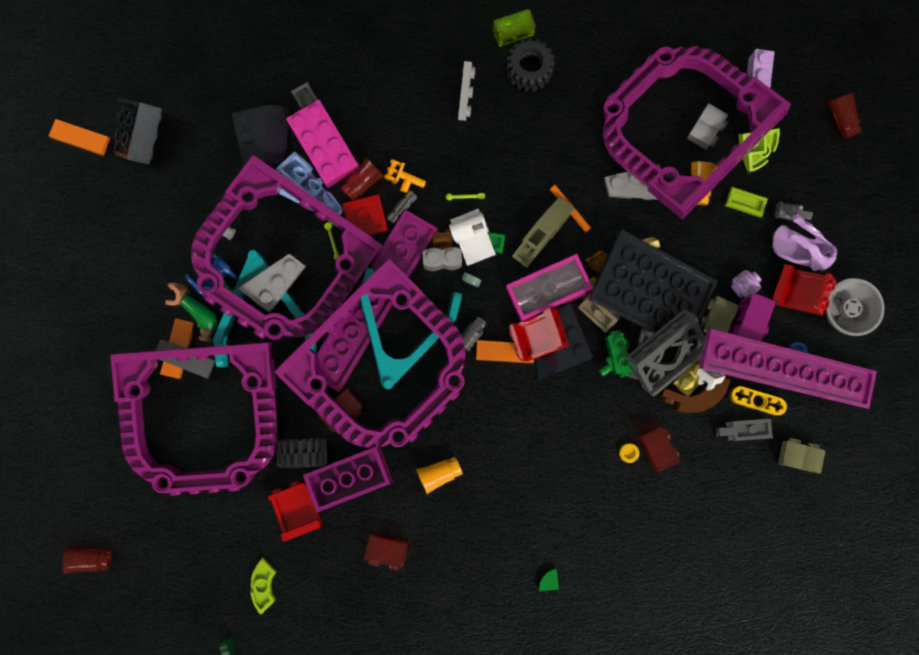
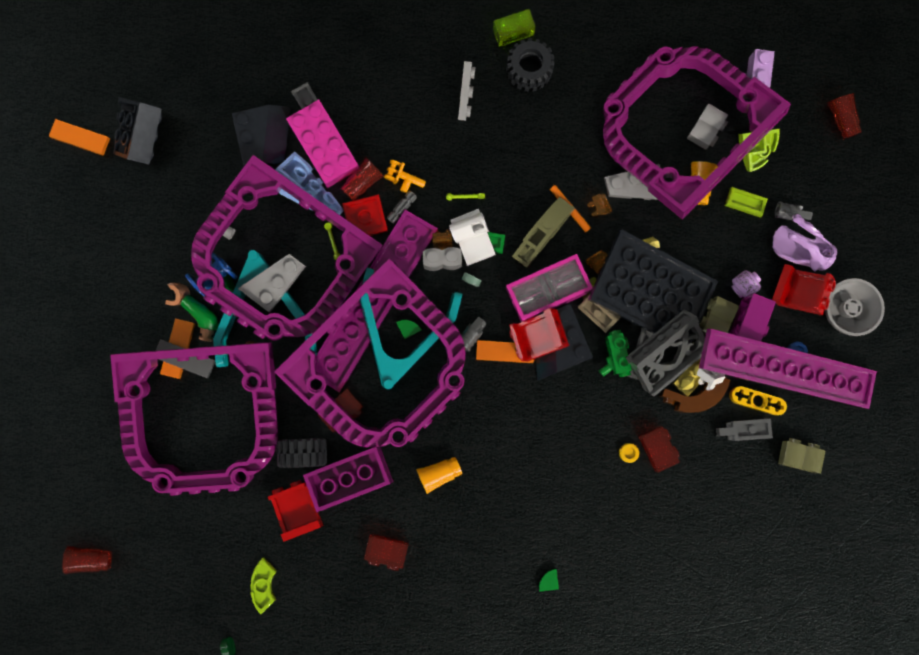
(408, 328): none -> green tile
(602, 205): none -> clear orange tile

